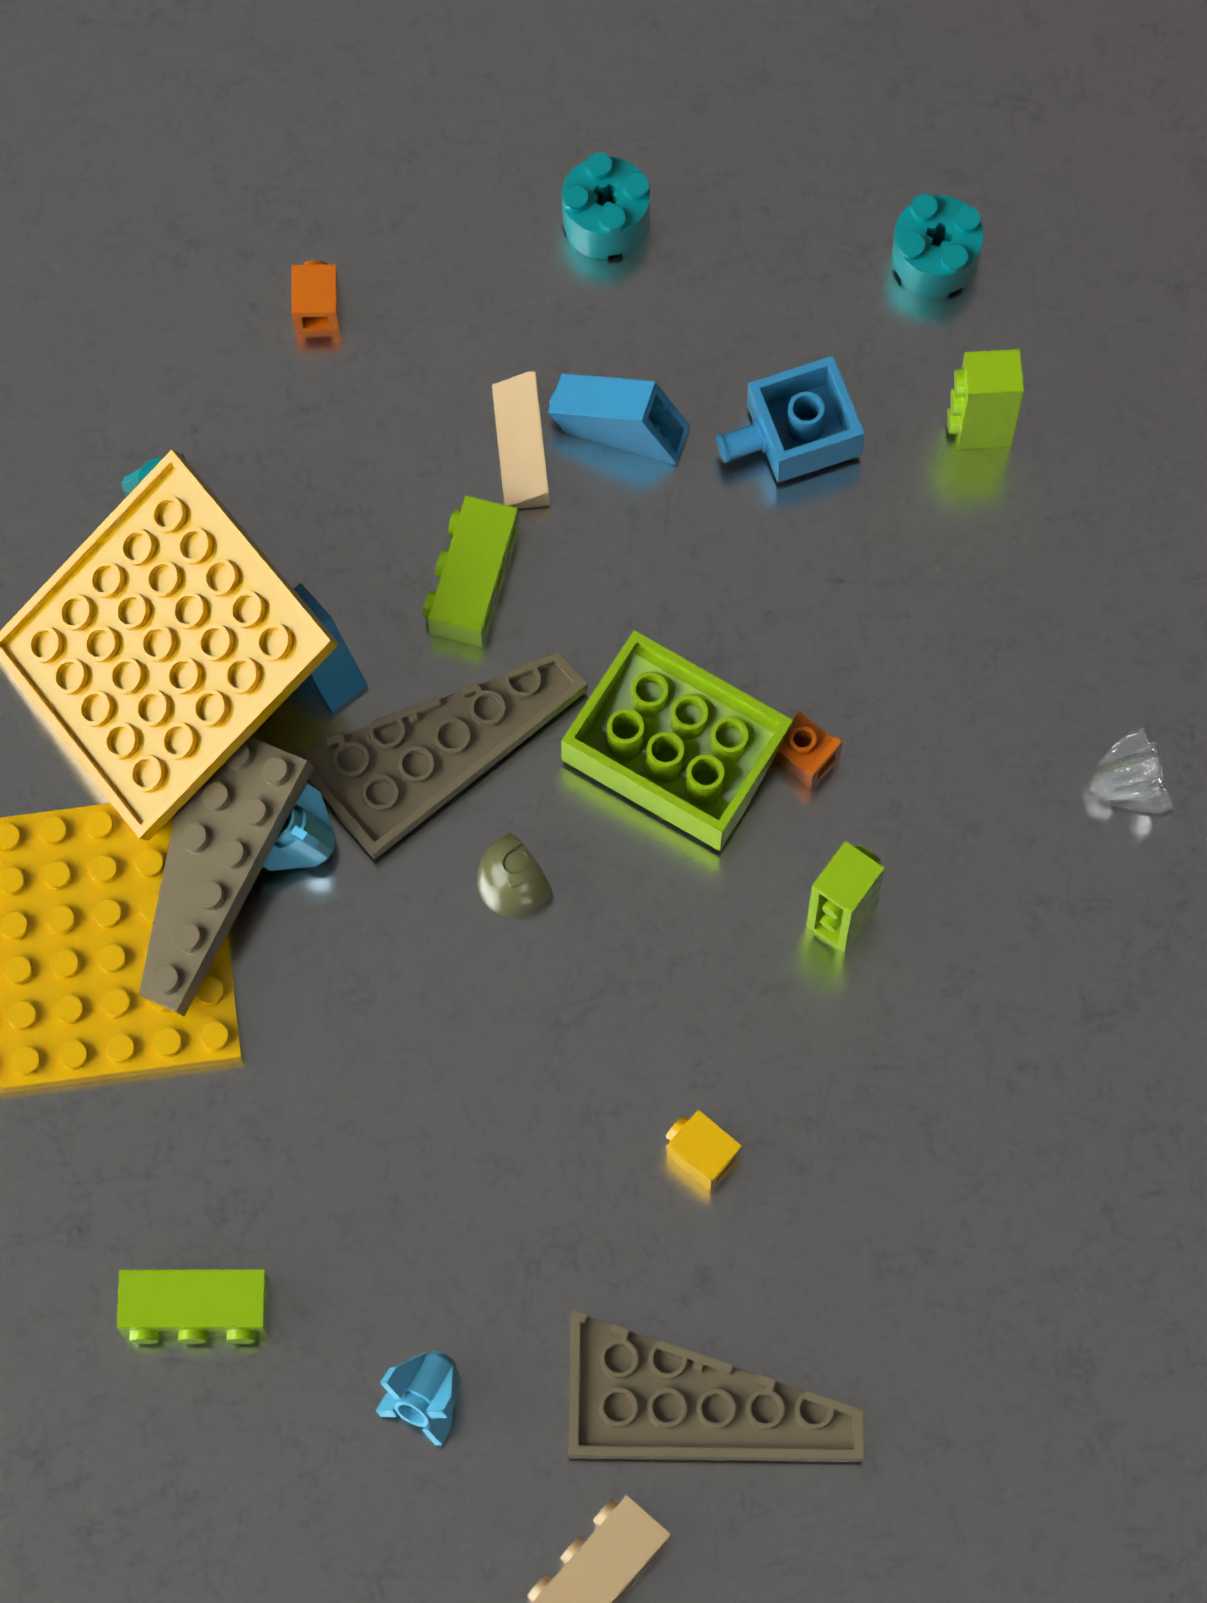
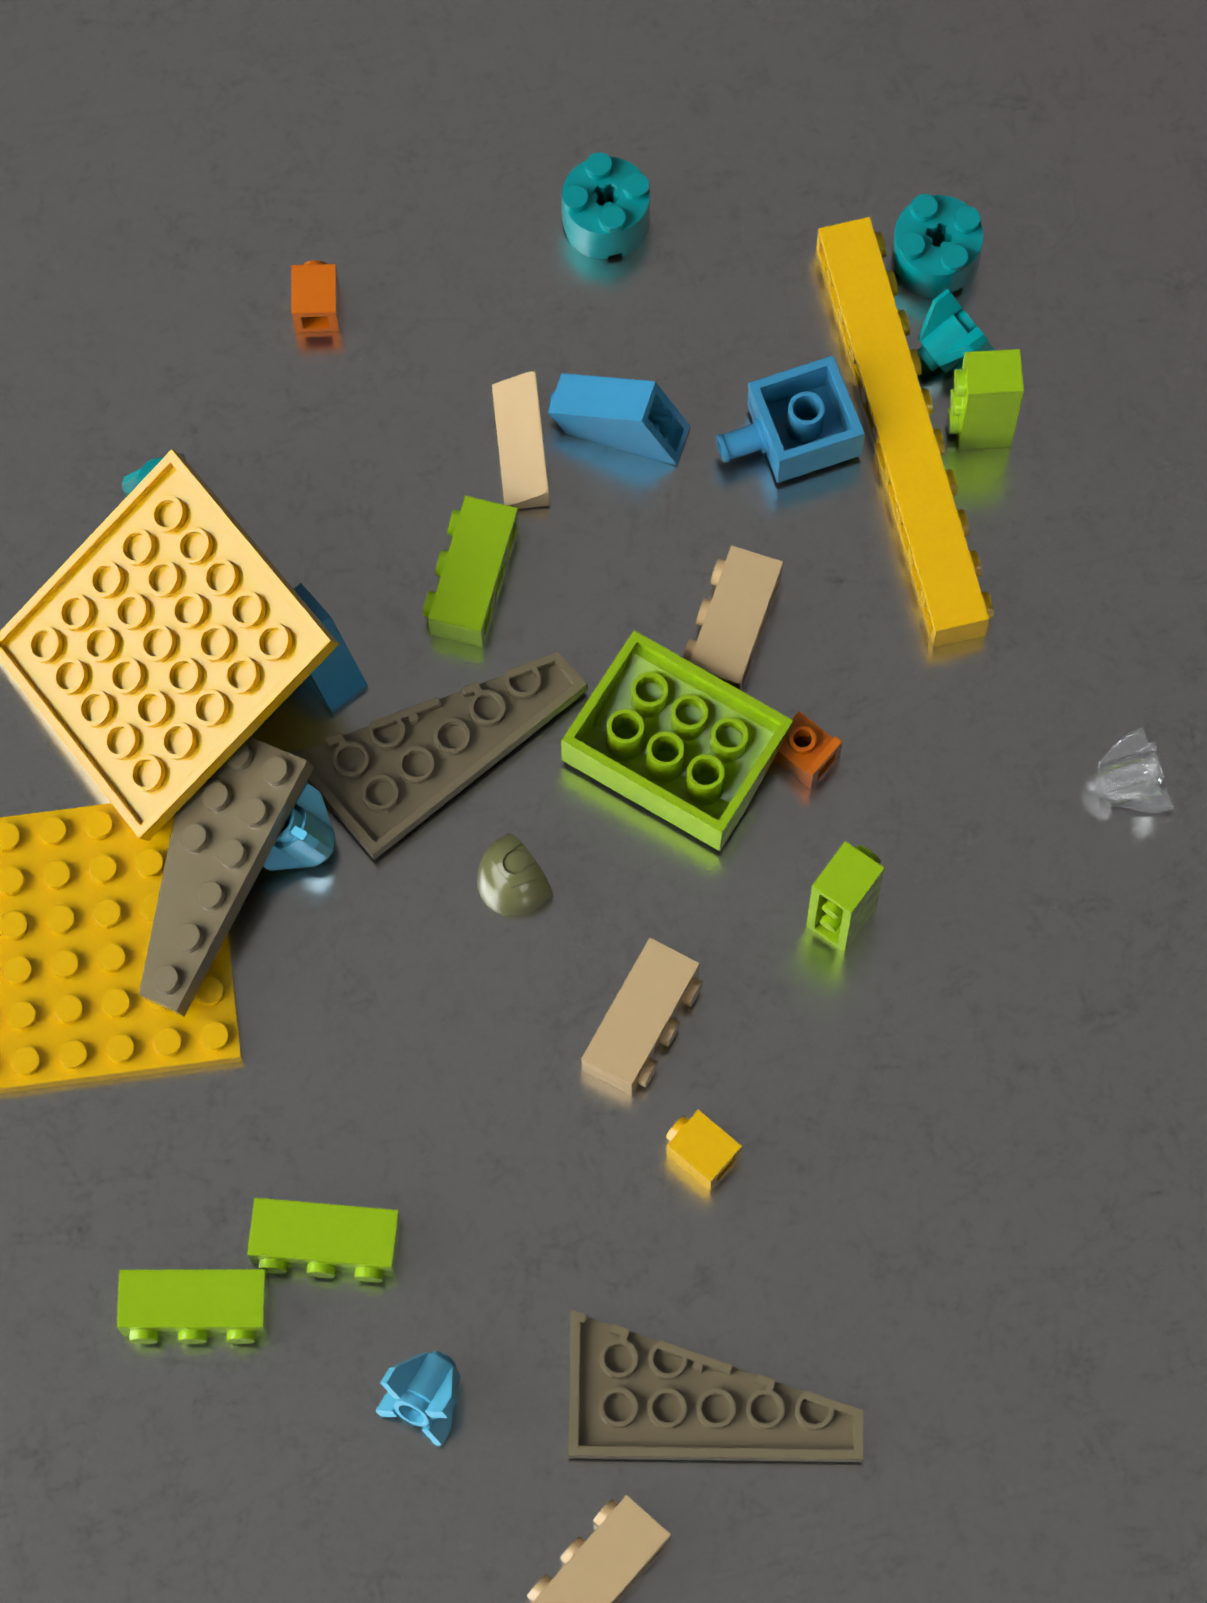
(324, 1239): none -> lime brick
(642, 1017): none -> tan brick
(735, 615): none -> tan brick
(903, 433): none -> yellow brick
(949, 334): none -> teal brick

